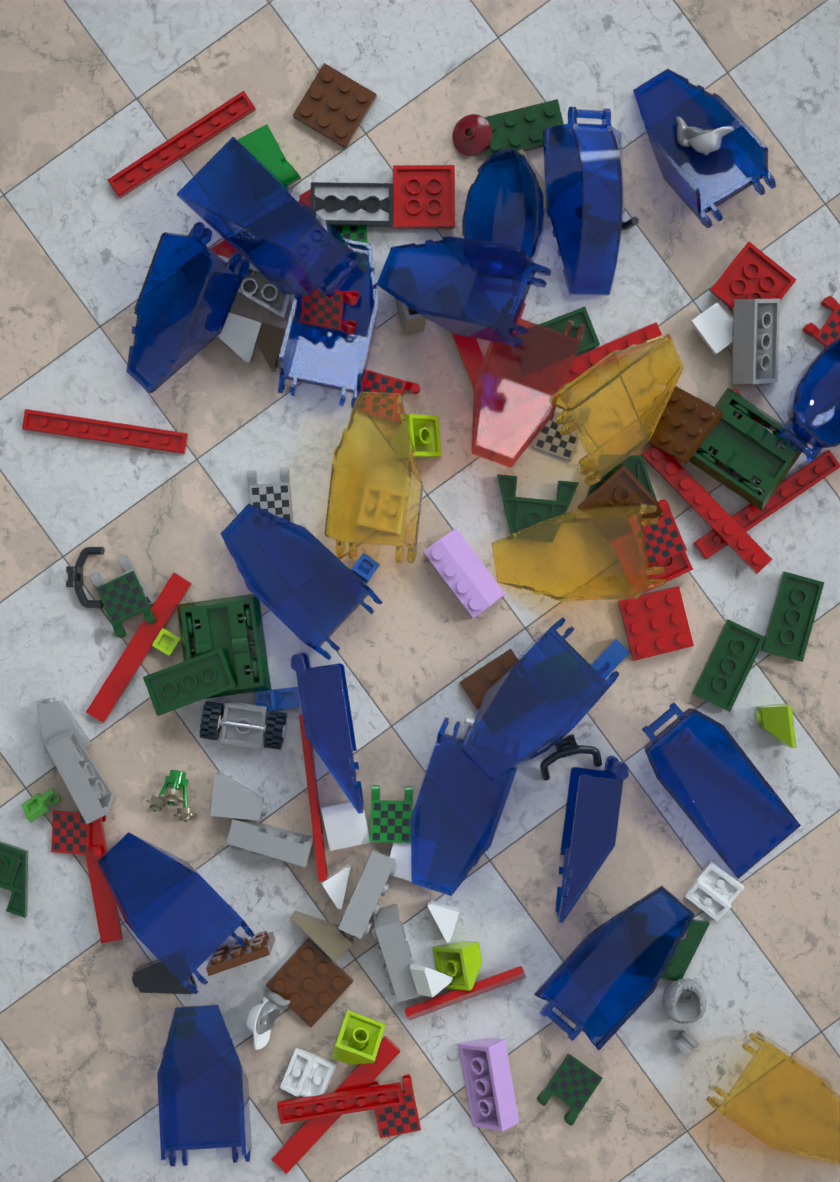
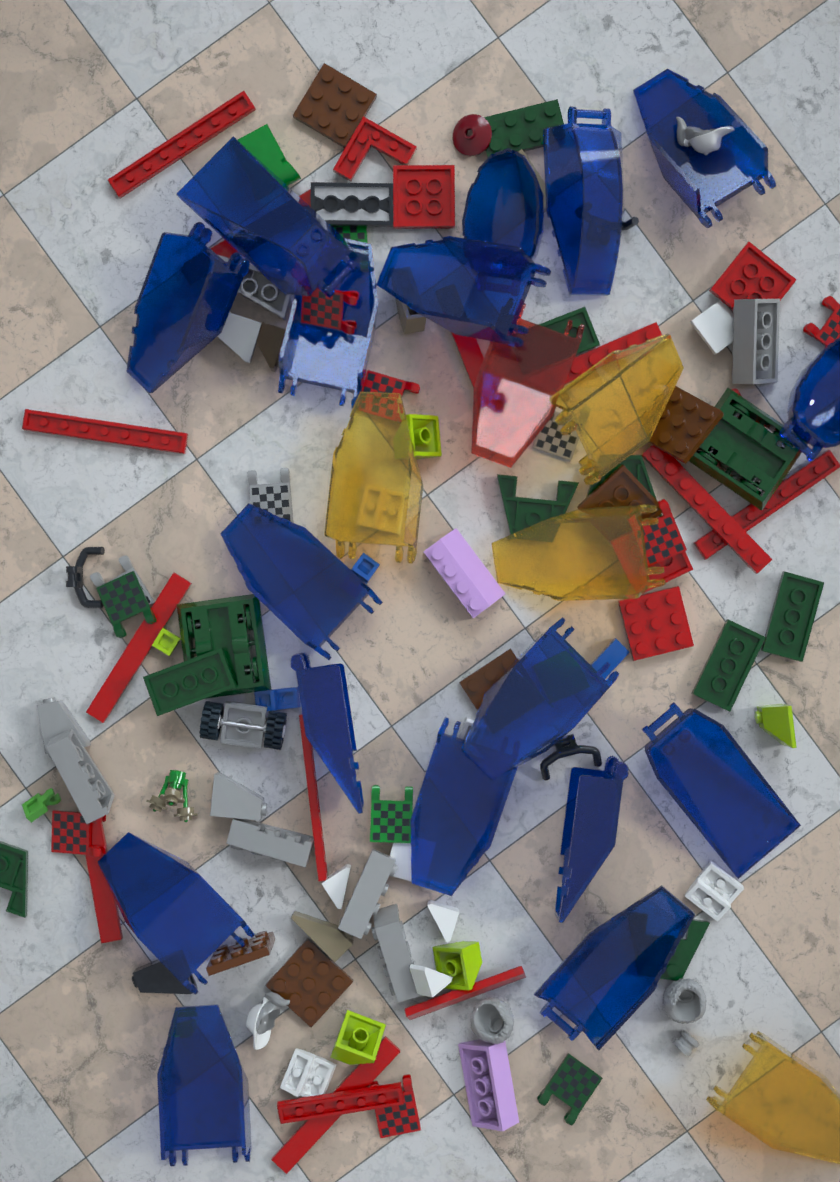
(345, 826): white slope -> none
(369, 135): none -> red plate
(492, 1020): none -> light grey hair

